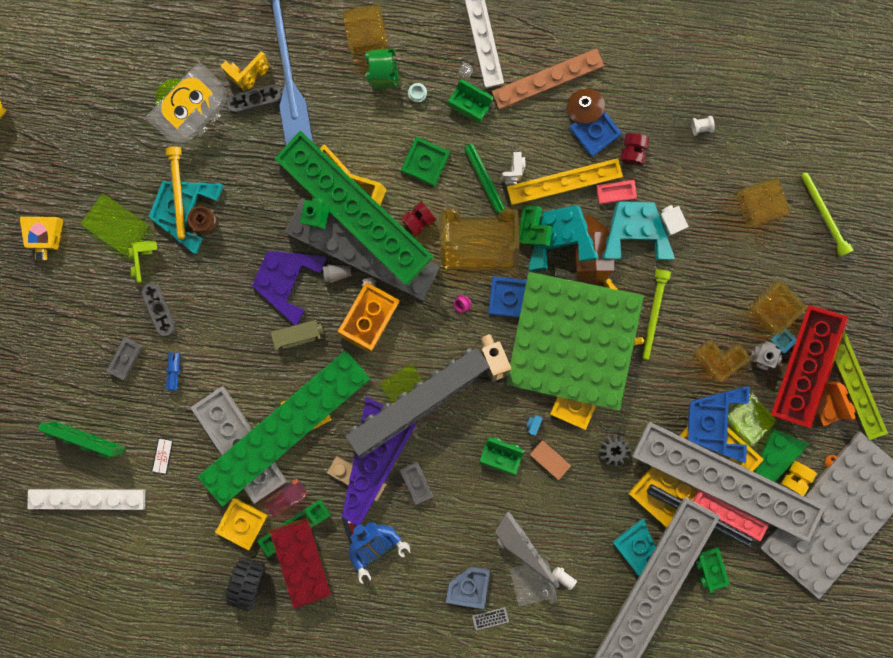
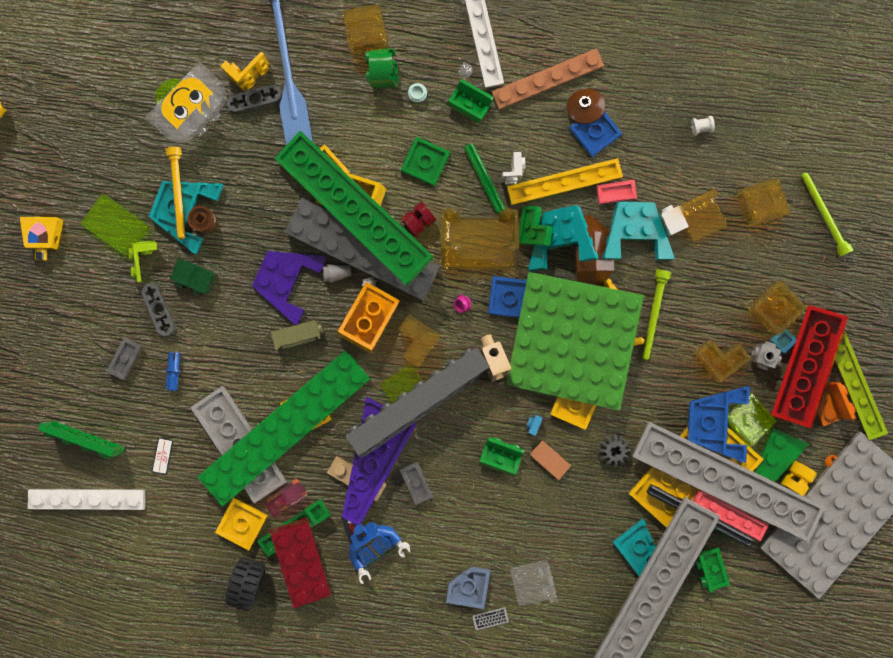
(192, 276): none -> dark green brick
(314, 213): green brick -> none
(423, 340): none -> clear yellow brick
(518, 544): light grey wedge -> none
(564, 578): white pin -> none
(632, 143): dark red wheel -> none
(703, 215): none -> clear yellow bracket

